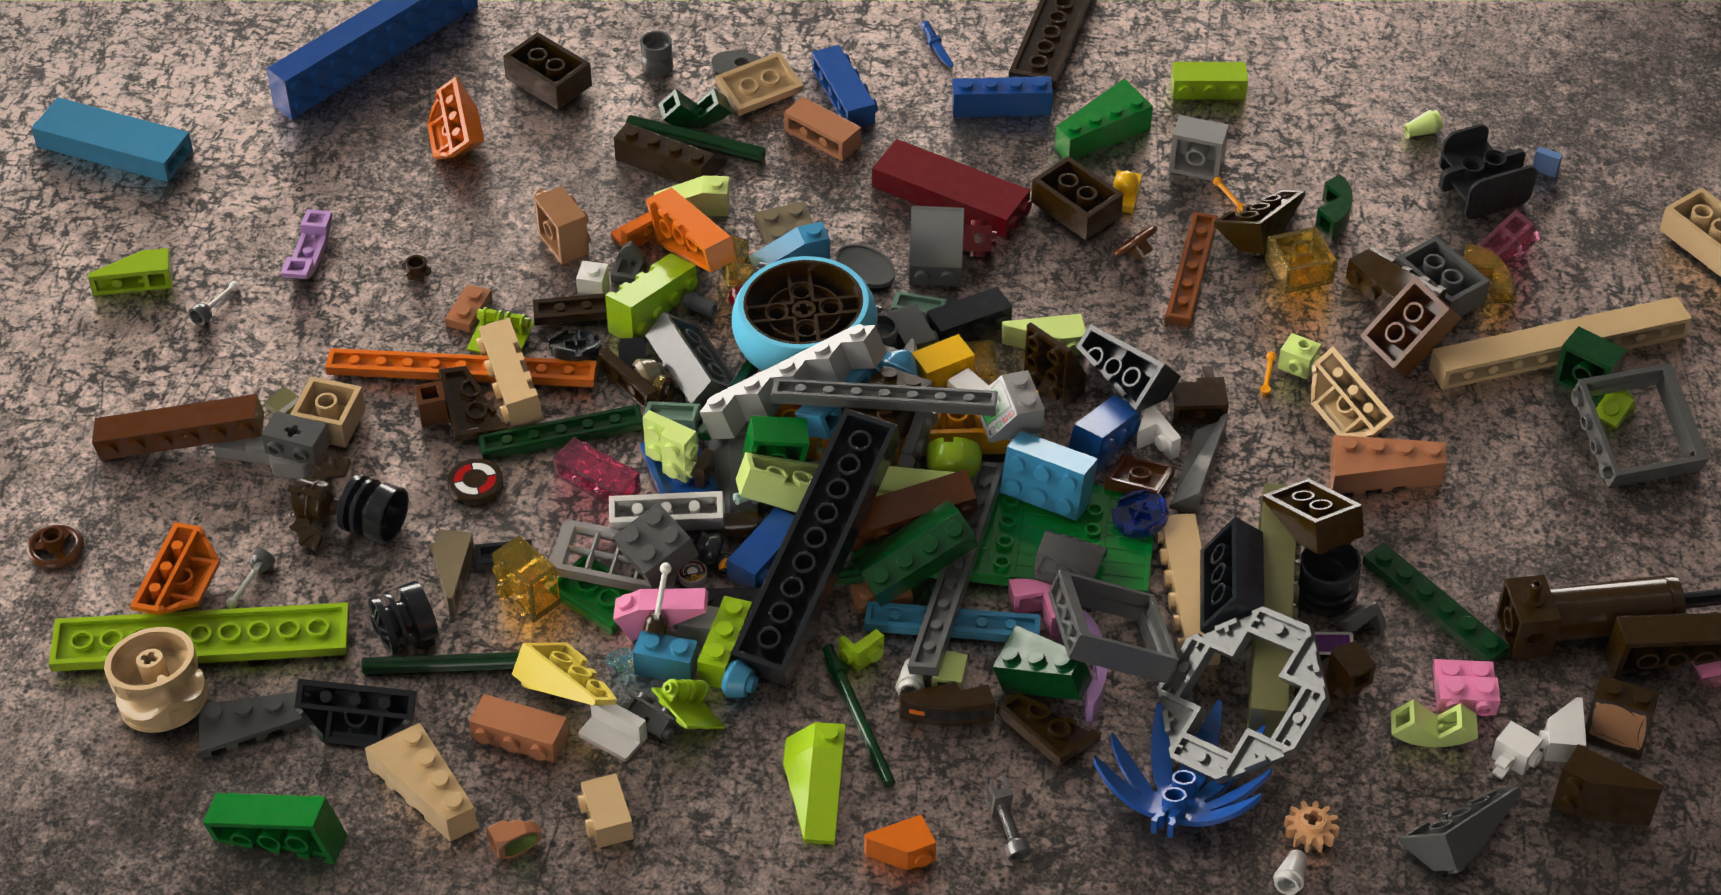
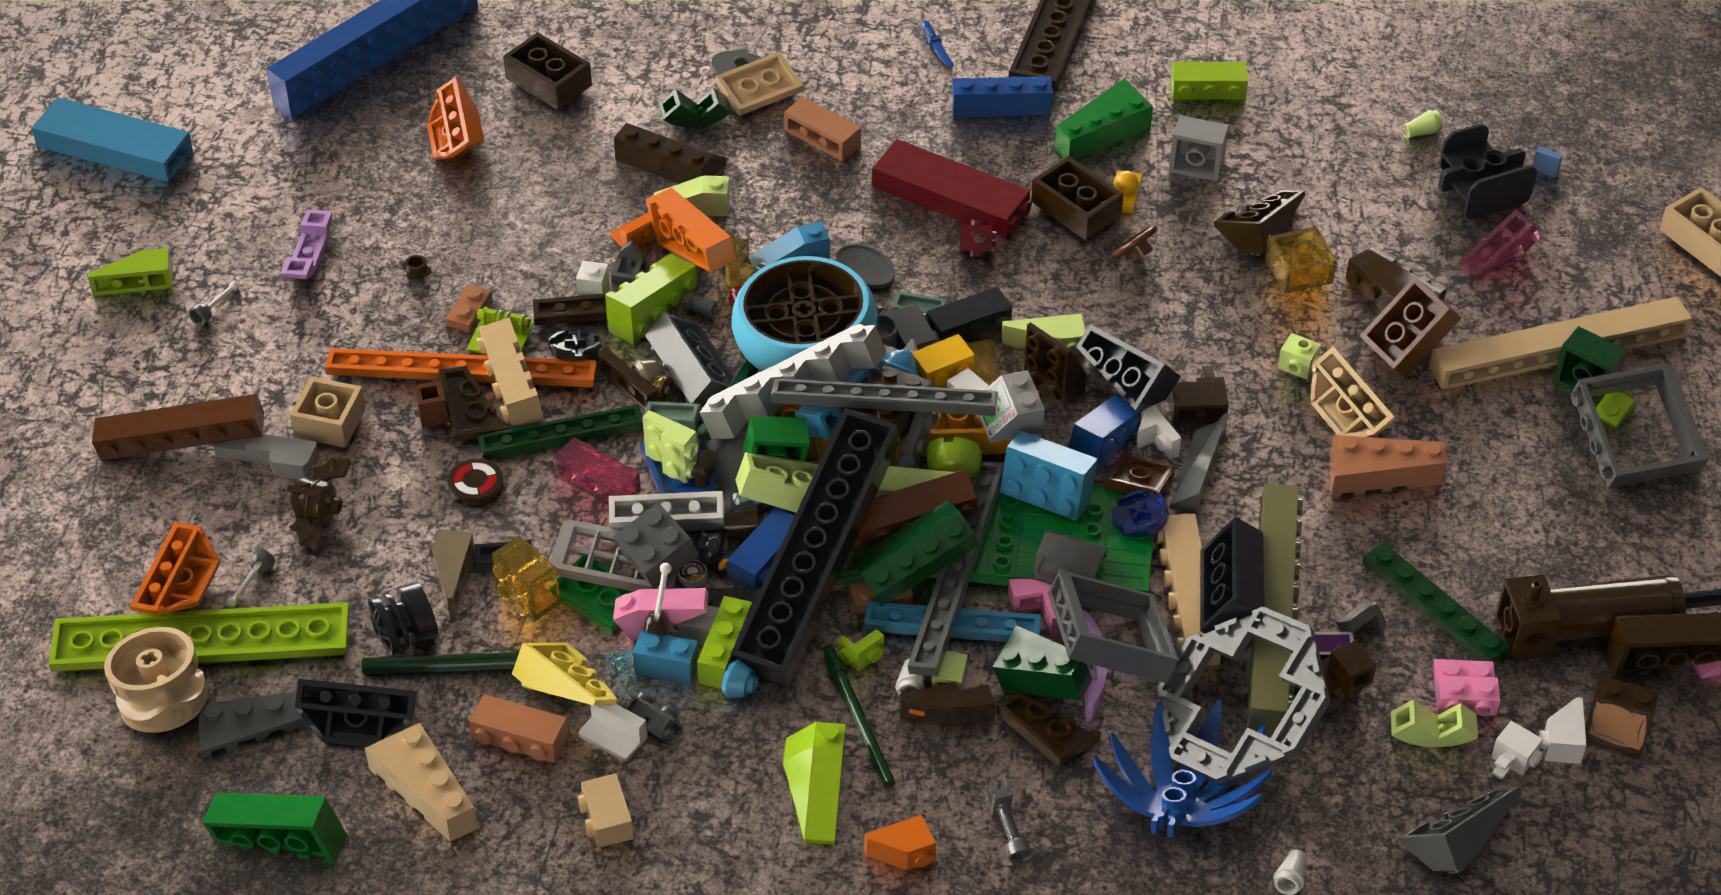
(53, 541): reddish brown piece -> none
(282, 401): olive tile -> none
(295, 438): dark grey brick -> none
(372, 508): black wheel -> none
(513, 837): nougat rock -> none
(561, 224): medium nougat brick -> none
(631, 349): black slope -> none
(656, 53): dark grey wheel -> none
(686, 703): lime hinge -> none
(700, 138): dark green axle -> none
(780, 220): dark tan plate -> none
(844, 85): blue brick -> none
(936, 246): dark grey slope -> none
(1191, 270): dark orange tile -> none
(1217, 181): light orange hinge -> none
(1265, 389): light orange hinge -> none
(1311, 826): light nougat gear -> none
(1316, 515): dark brown slope -> none
(1329, 580): black wheel -> none
(1335, 214): dark green brick -> none
(1437, 261): dark grey brick -> none
(1493, 268): clear yellow brick -> none
(1605, 791): dark brown slope -> none

